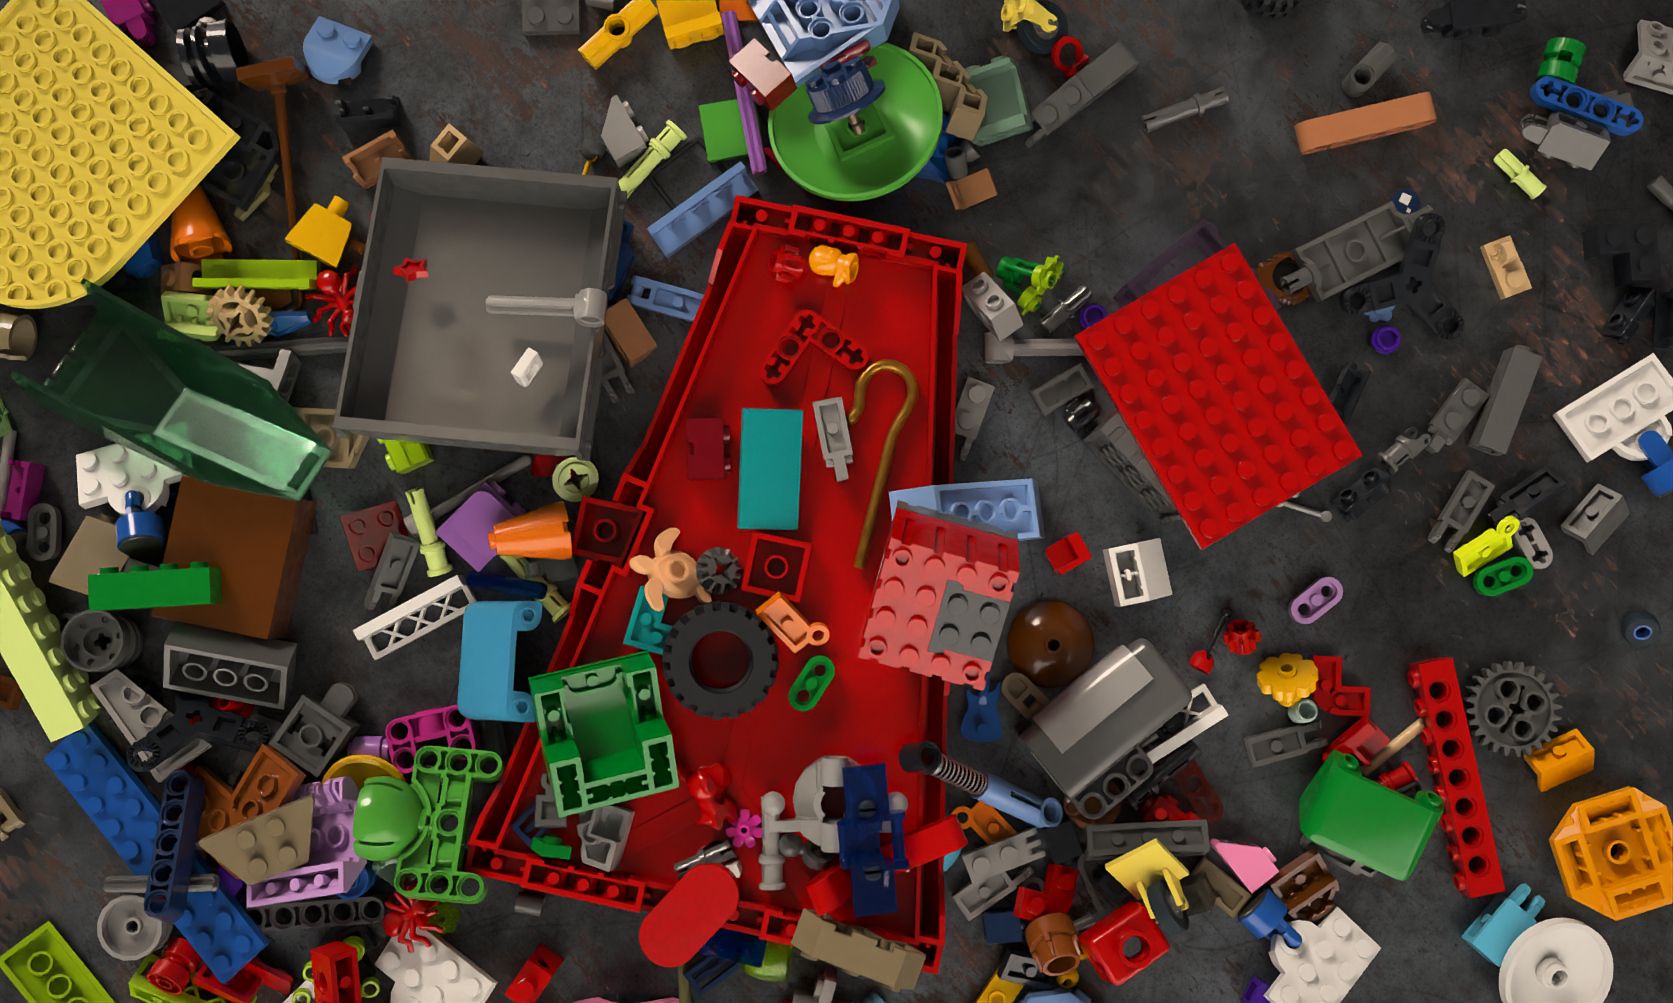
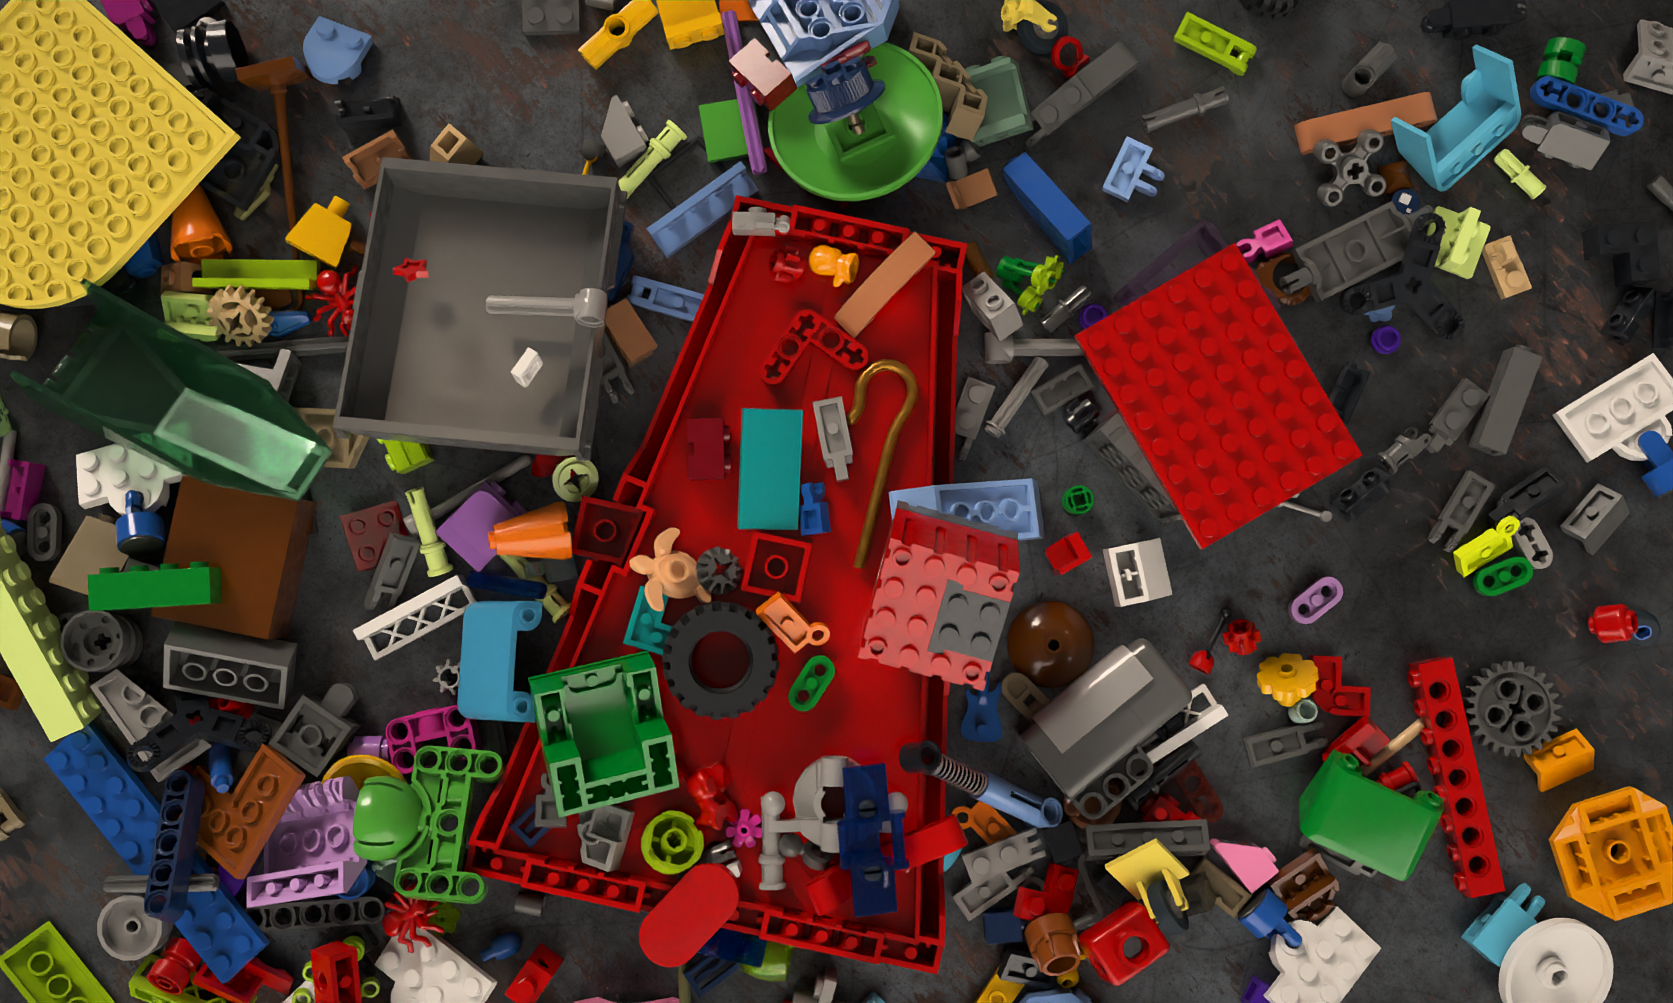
(220, 767): none -> blue cylinder
(265, 842): dark tan wing -> none
(442, 676): none -> light grey gear
(502, 947): none -> blue cylinder
(551, 846): green plate -> none
(672, 842): none -> lime cylinder
(759, 222): none -> light grey piece
(814, 513): none -> blue plate
(858, 951): dark tan brick -> none
(884, 284): none -> nougat slope
(1016, 397): none -> light grey axle
(1049, 207): none -> blue slope
(1073, 502): none -> green wheel
(1127, 170): none -> light blue hinge
(1214, 43): none -> lime plate
(1267, 240): none -> dark pink plate
(1353, 162): none -> dark grey gear
(1396, 176): none -> reddish brown slope
(1461, 242): none -> yellowish green bracket
(1470, 129): none -> medium azure windscreen
(1613, 623): none -> red head

